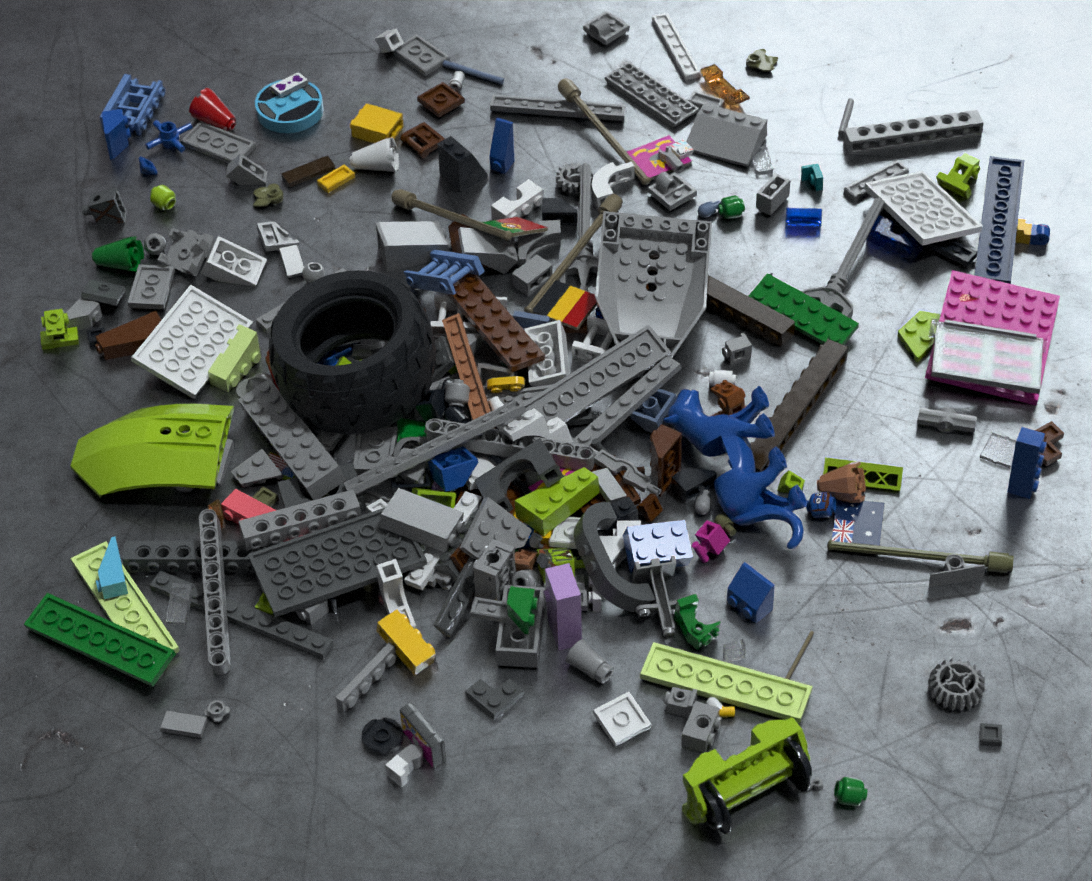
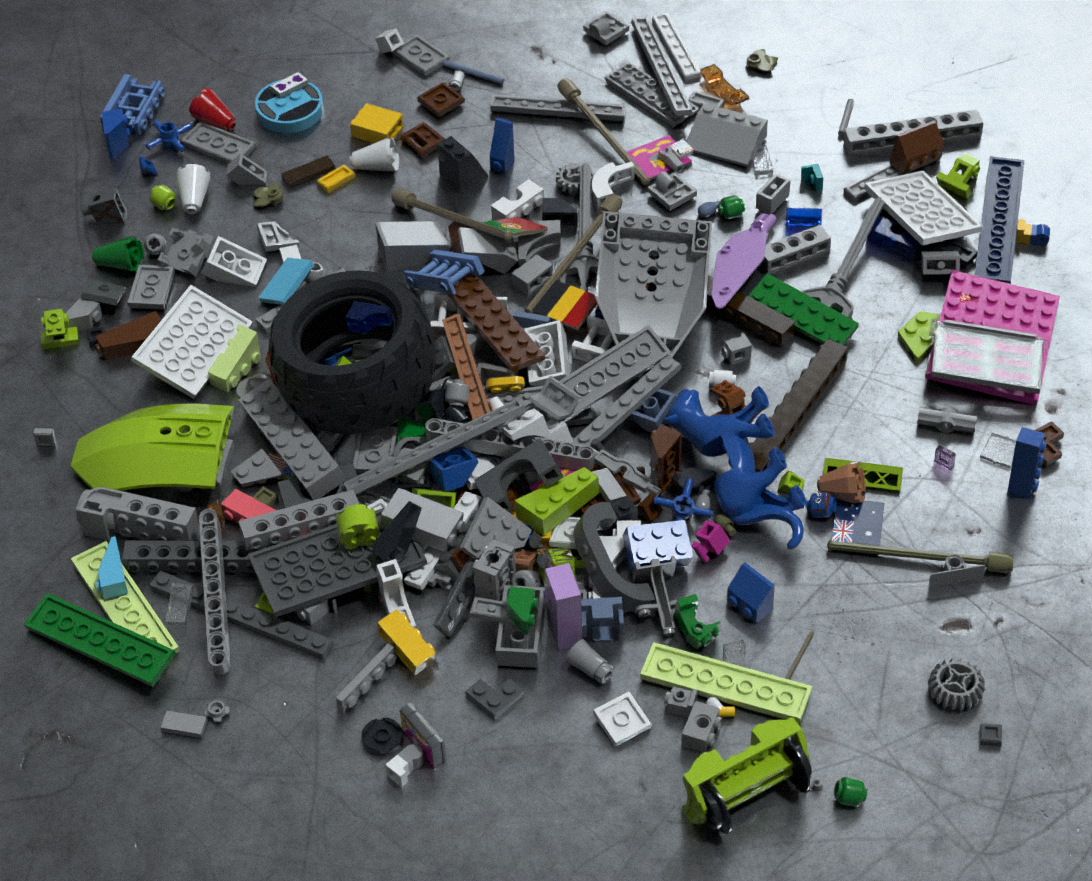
(44, 437): none -> light grey tile
(135, 516): none -> light grey brick
(192, 186): none -> white cone
(286, 281): none -> medium azure tile
(357, 526): none -> lime brick
(367, 316): none -> clear blue arch
(396, 537): none -> black slope
(555, 399): none -> light grey bracket
(601, 617): none -> sand blue panel
(661, 66): none -> light grey plate
(683, 499): none -> blue bar
(740, 259): none -> lavender wing
(795, 249): none -> light grey brick
(917, 147): none -> reddish brown slope
(940, 262): none -> light grey brick
(944, 457): none -> clear purple tile

